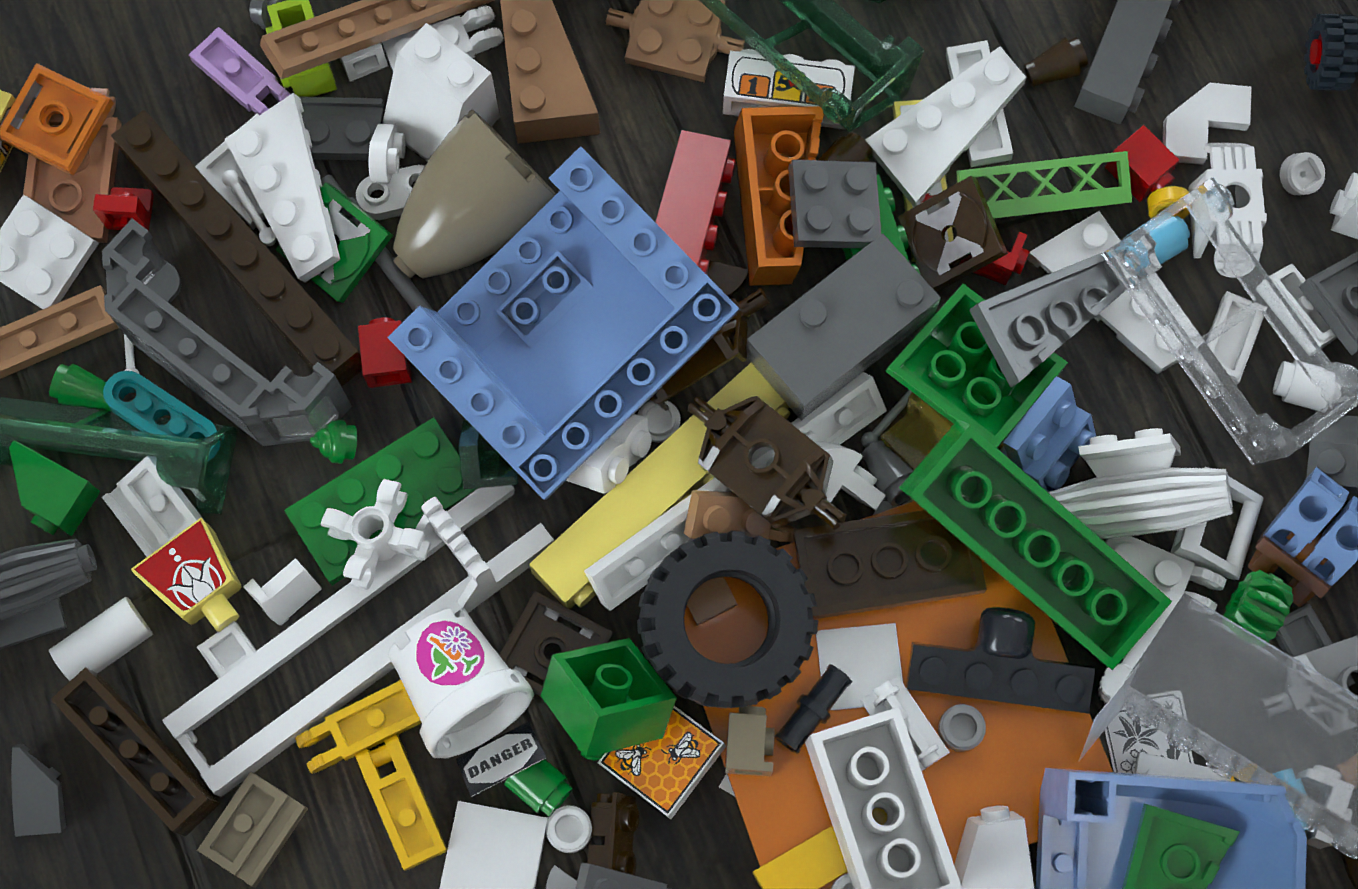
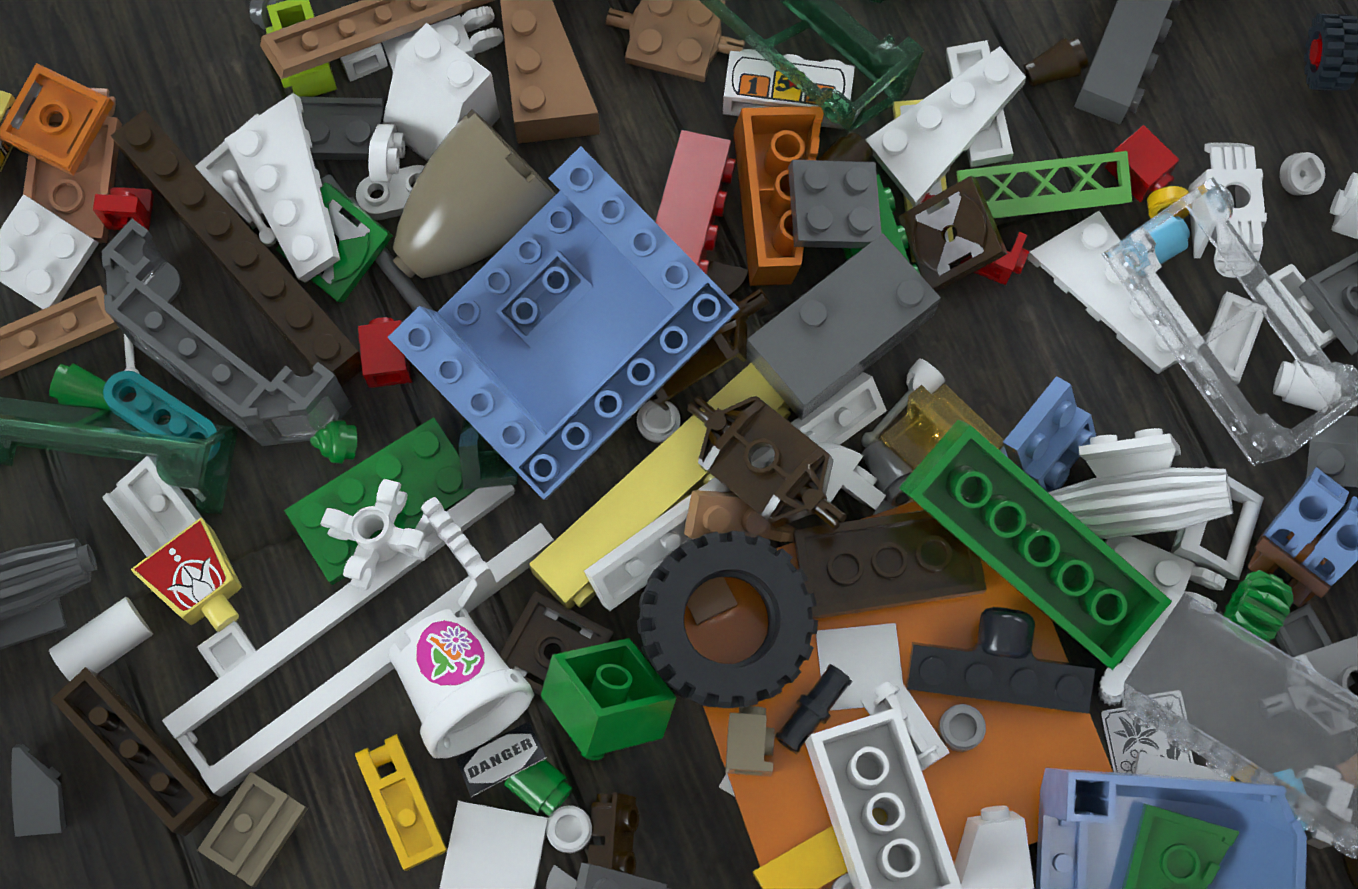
(50, 491): green slope -> none
(237, 71): lavender hinge -> none
(284, 592): white tile -> none
(361, 725): yellow hinge -> none
(612, 460): white brick -> none
(668, 767): tile -> none
(960, 377): green slope -> none
(1043, 314): wing -> none
(1104, 718): white sticker -> none
(1213, 106): white tile -> none

